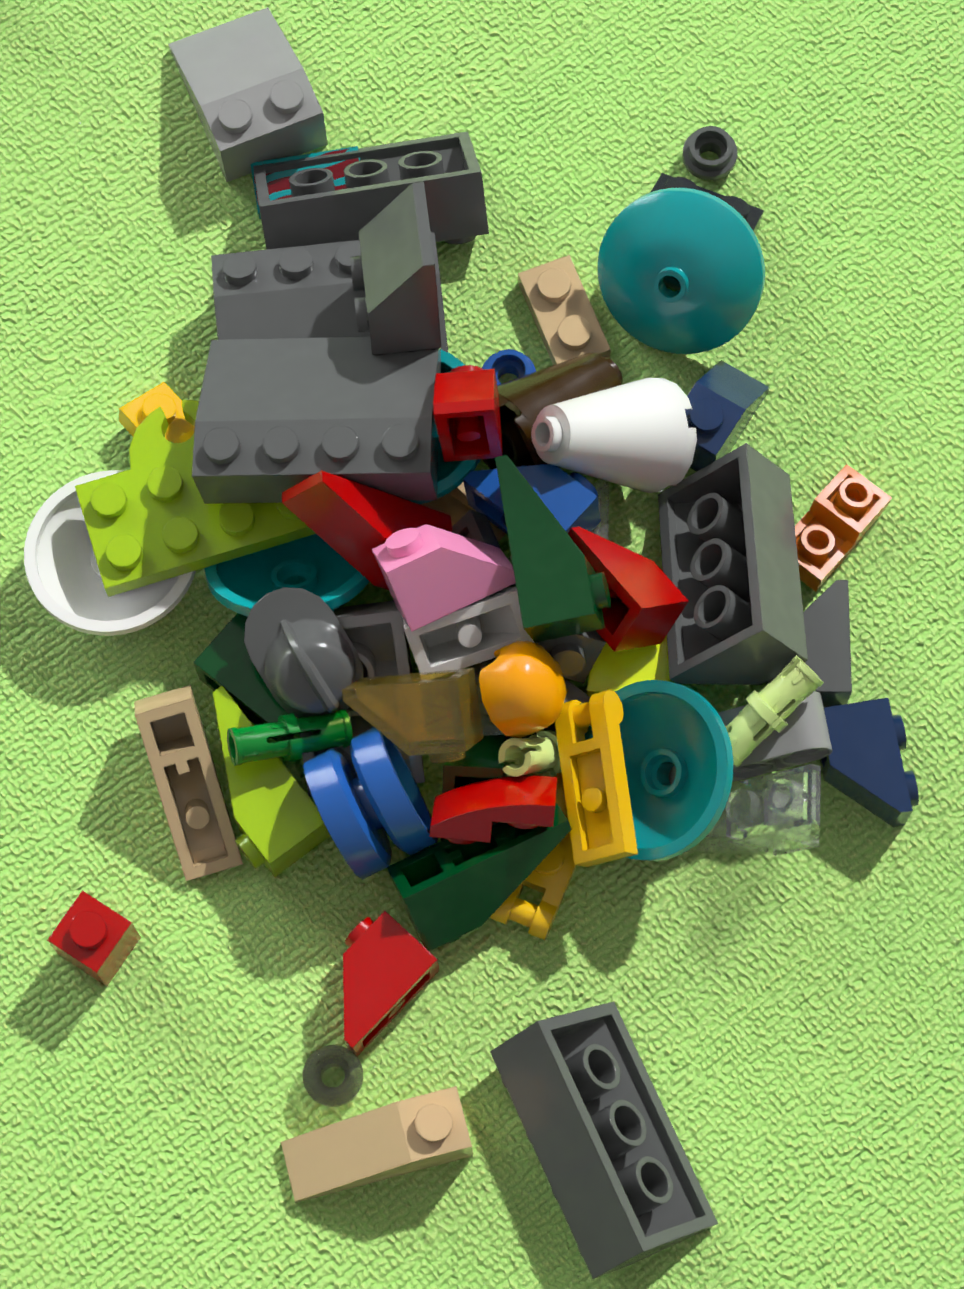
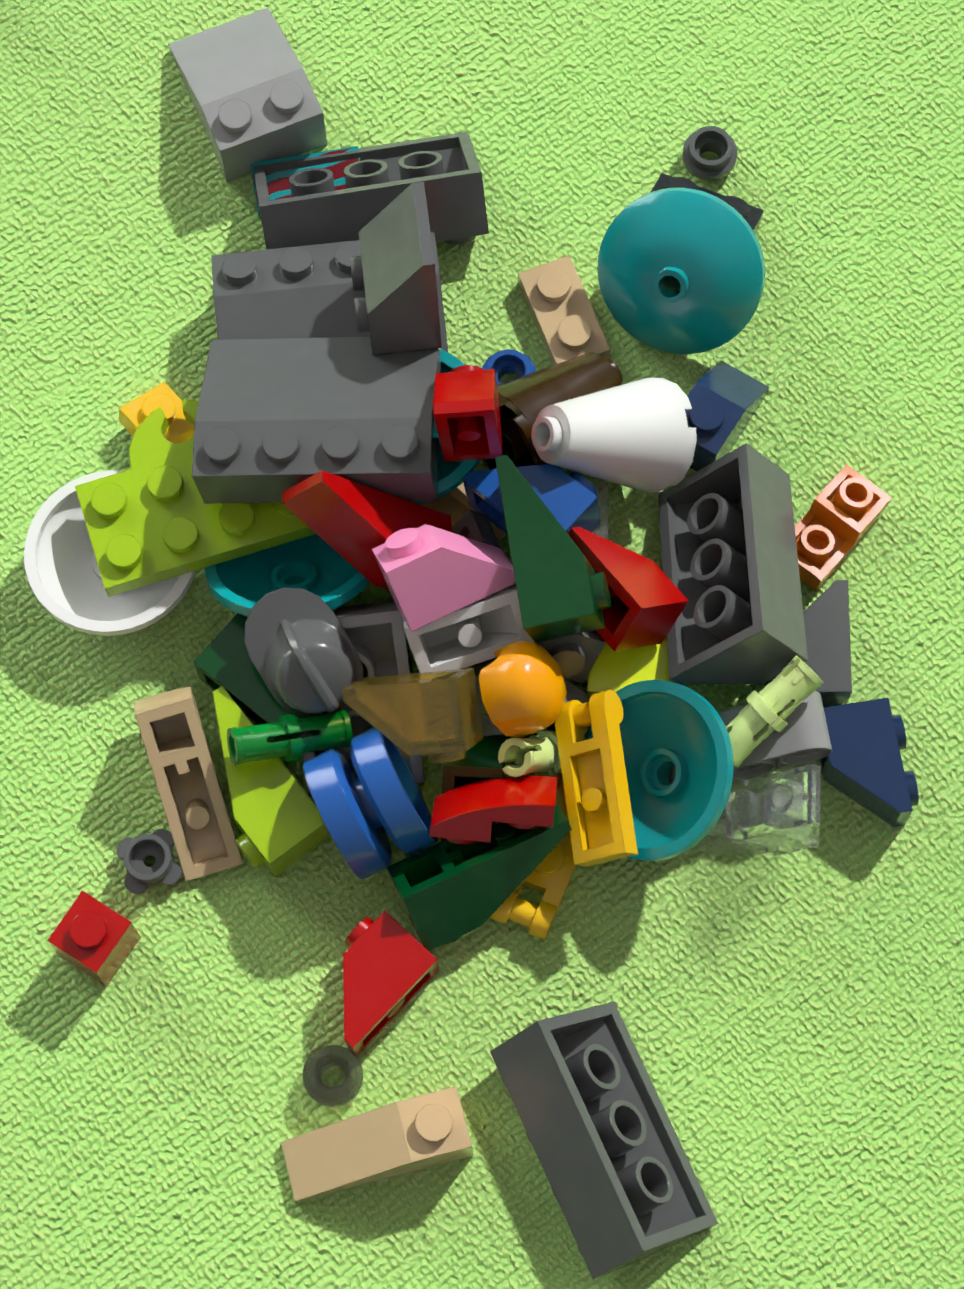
(136, 850): none -> dark grey plate

